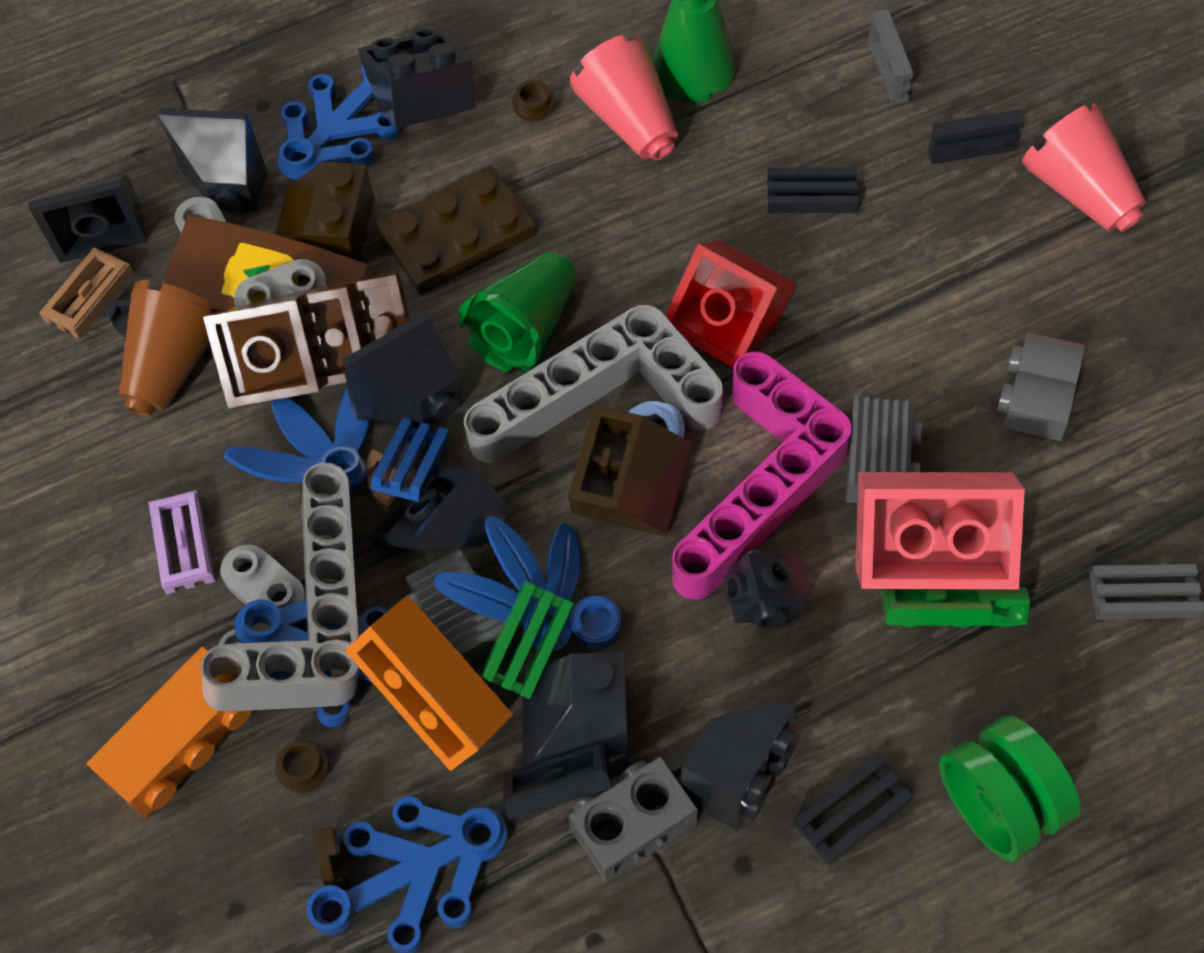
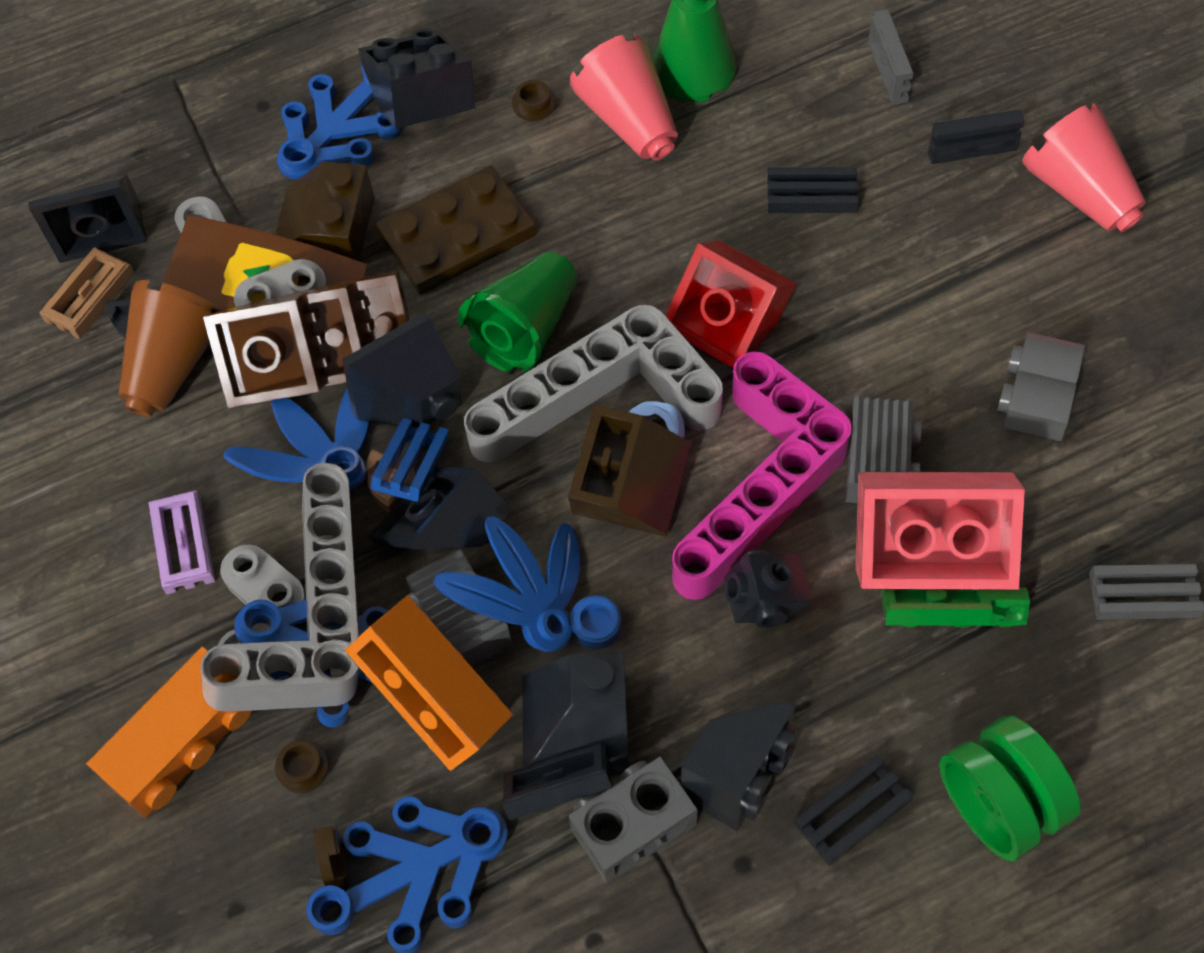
(217, 155): slope -> none
(544, 649): green tile -> none

